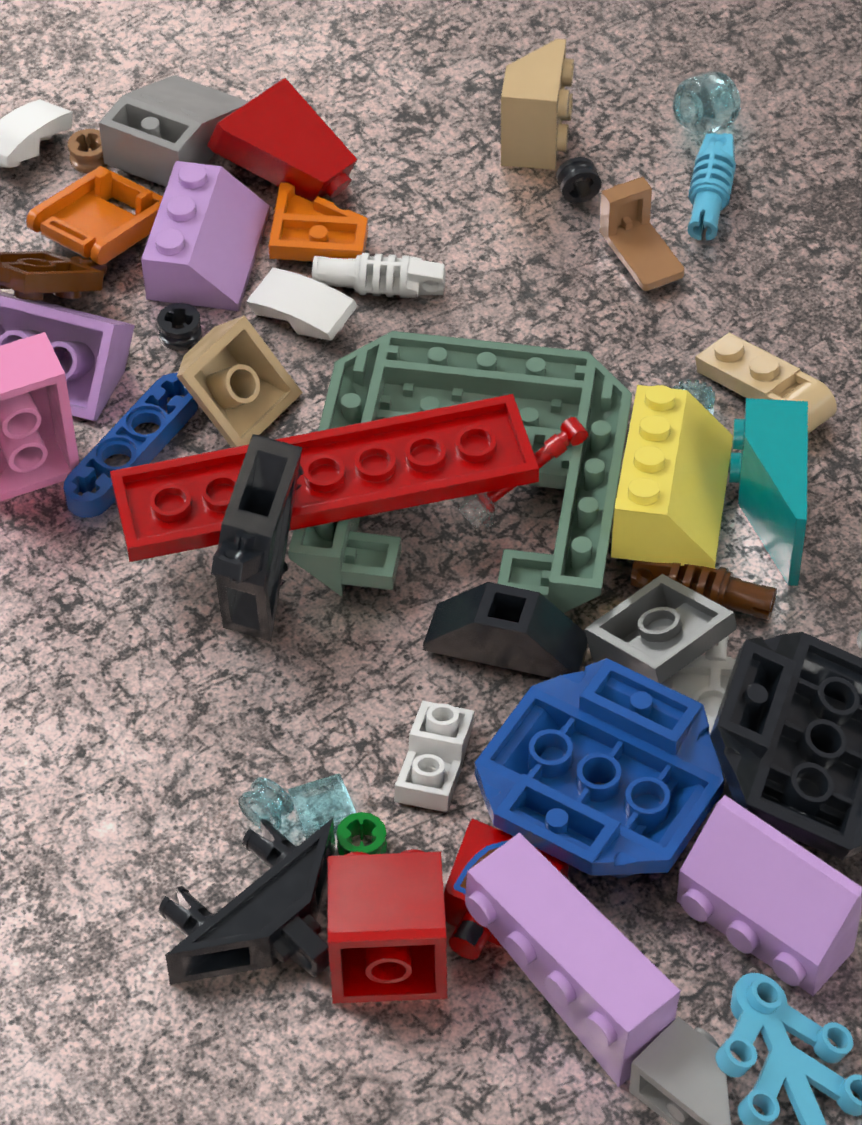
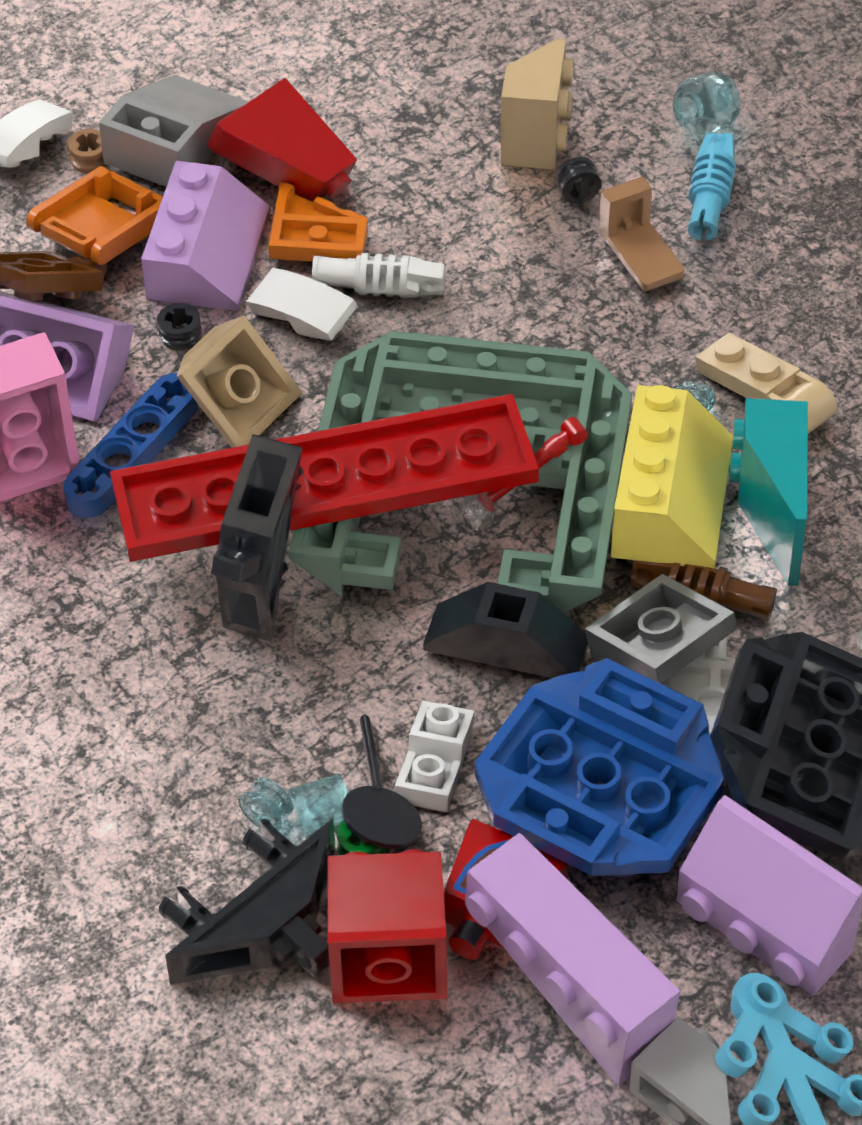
(376, 812): none -> black piece

